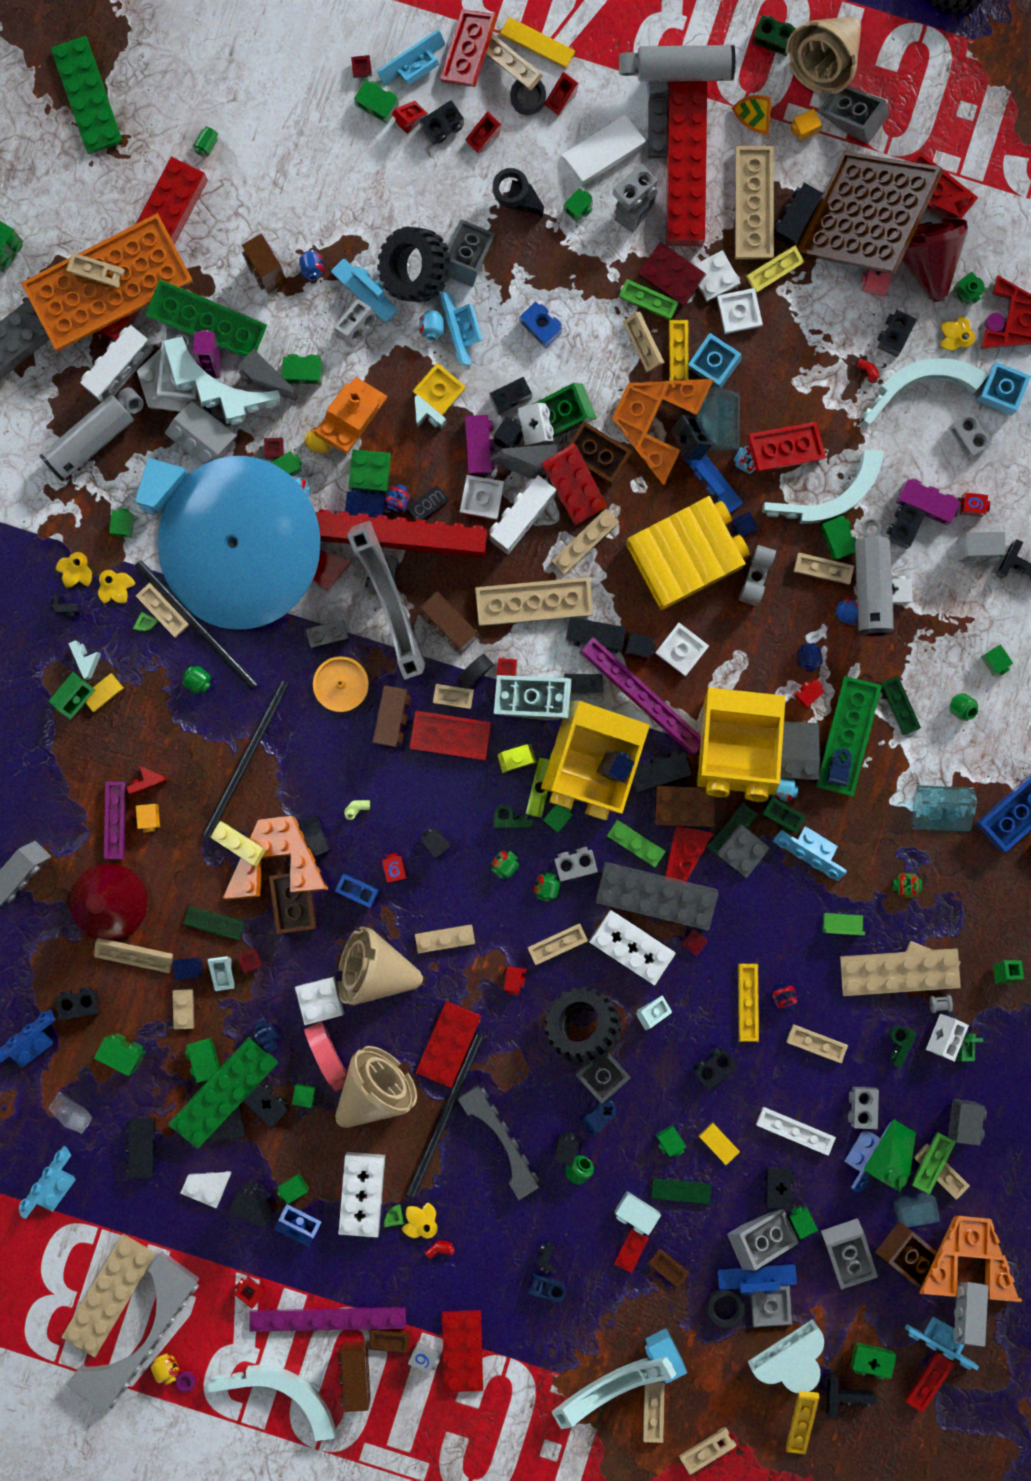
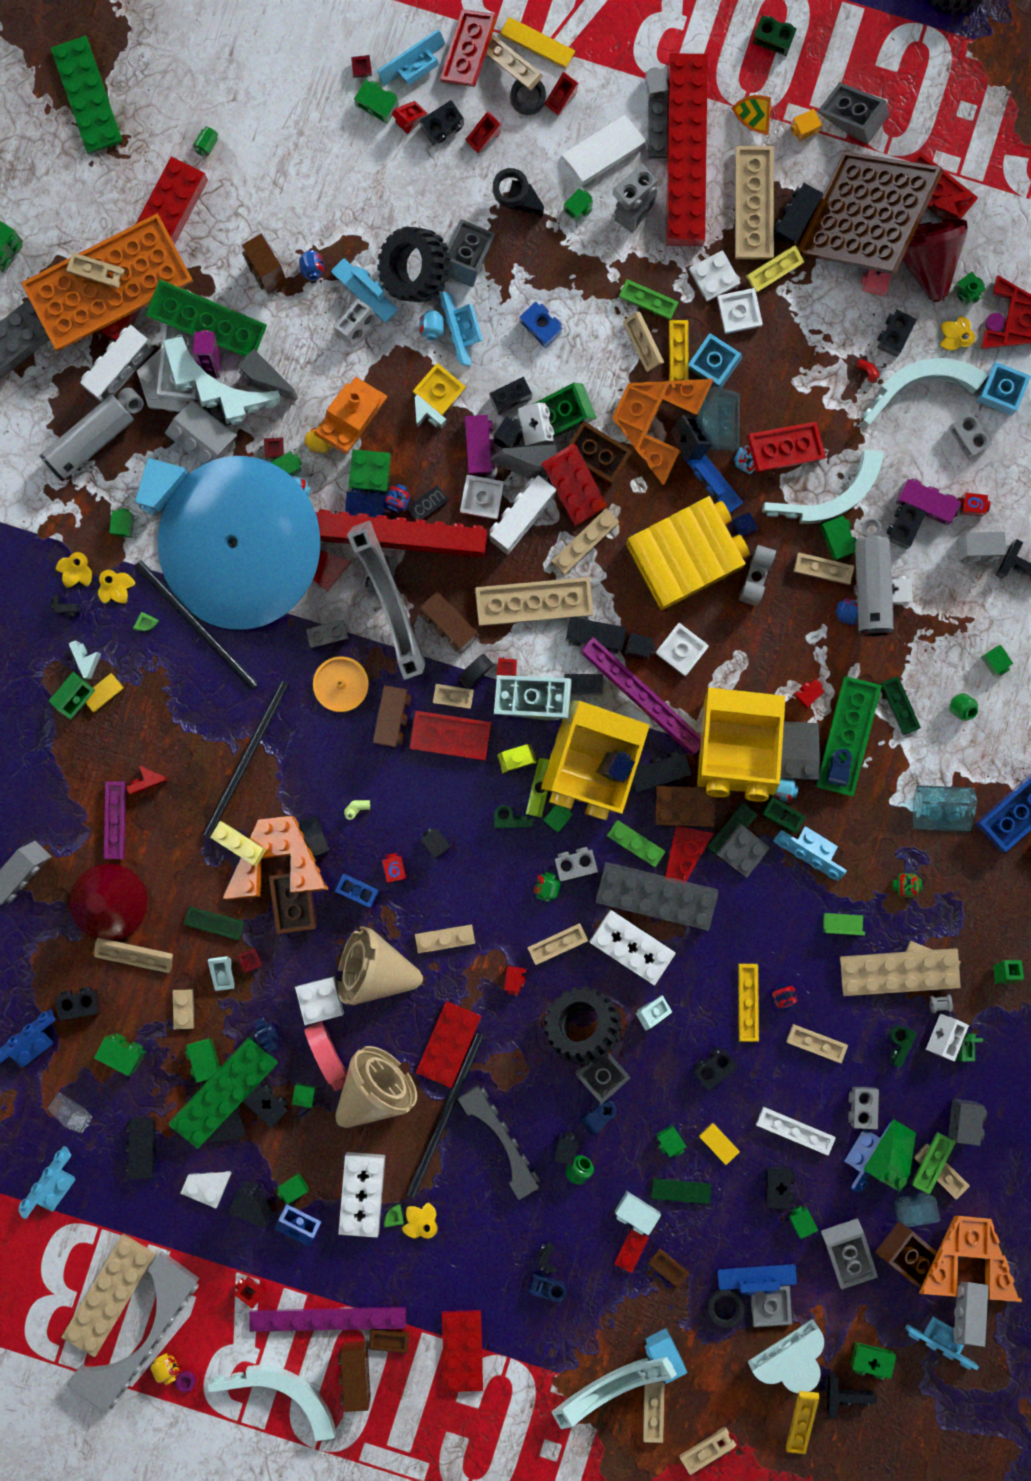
(148, 817): light orange brick -> none
(162, 610): tan plate -> none
(187, 968): clear blue brick -> none
(196, 679): green head -> none
(302, 369): green brick -> none
(424, 1358): light grey brick -> none
(440, 1247): red arm -> none
(505, 864): green head -> none
(672, 273): dark red plate -> none
(680, 63): light grey piece -> none
(694, 942): dark red plate -> none
(762, 1239): light grey slope -> none
(809, 657): clear blue head -> none
(825, 53): tan cone -> none
(929, 1382): red plate -> none

